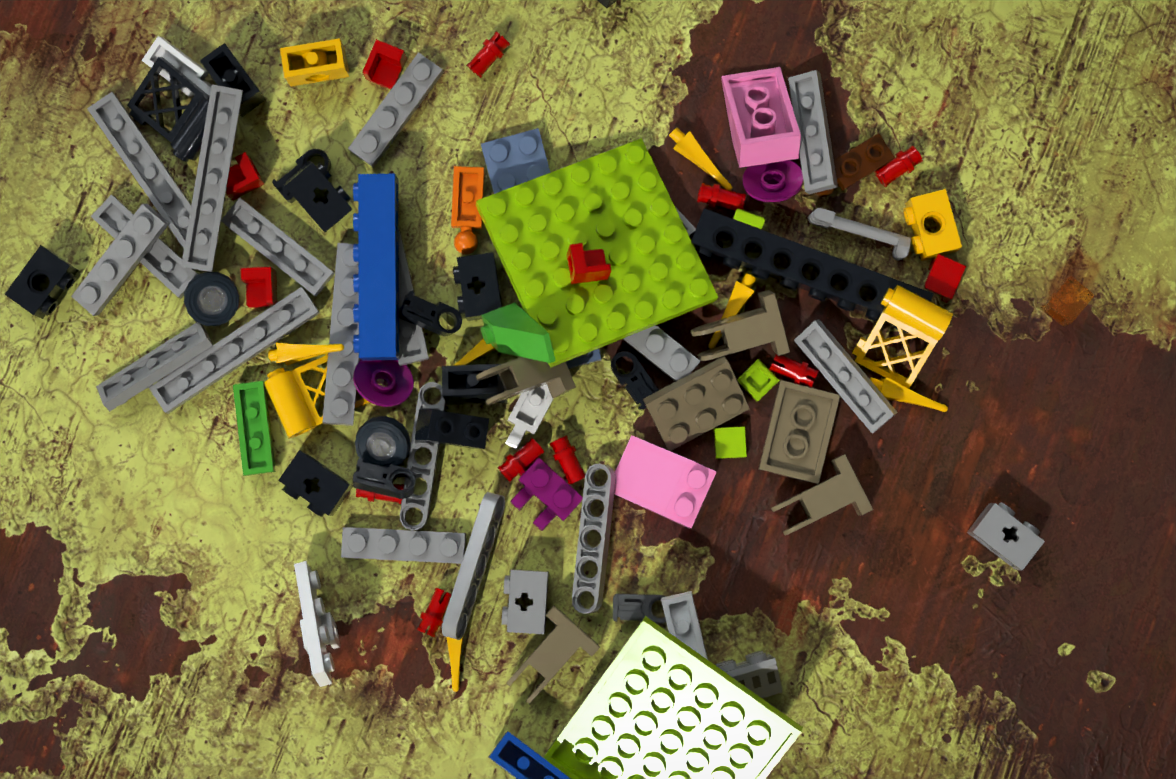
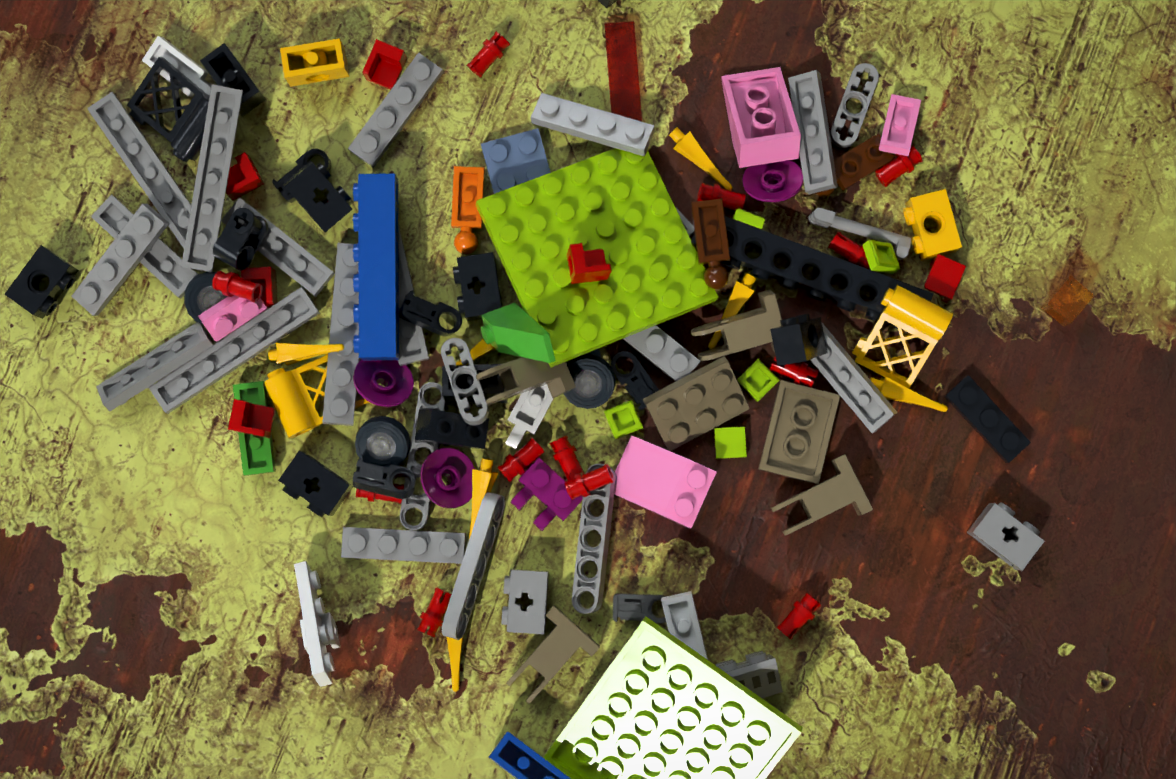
(230, 315): none -> bright pink plate
(232, 285): none -> red pin
(239, 241): none -> black piece
(251, 418): none -> red panel
(458, 472): none -> magenta dish
(466, 358): none -> light grey beam
(482, 482): none -> yellow piece
(588, 482): none -> red pin
(592, 124): none -> light grey plate
(592, 379): none -> black wheel
(623, 69): none -> clear red tile
(623, 419): none -> lime tile
(711, 240): none -> reddish brown plate
(798, 339): none -> black brick
(799, 615): none -> red pin
(849, 250): none -> red pin
(853, 83): none -> light grey beam
(881, 256): none -> lime tile
(899, 125): none -> bright pink plate
(987, 419): none -> black plate

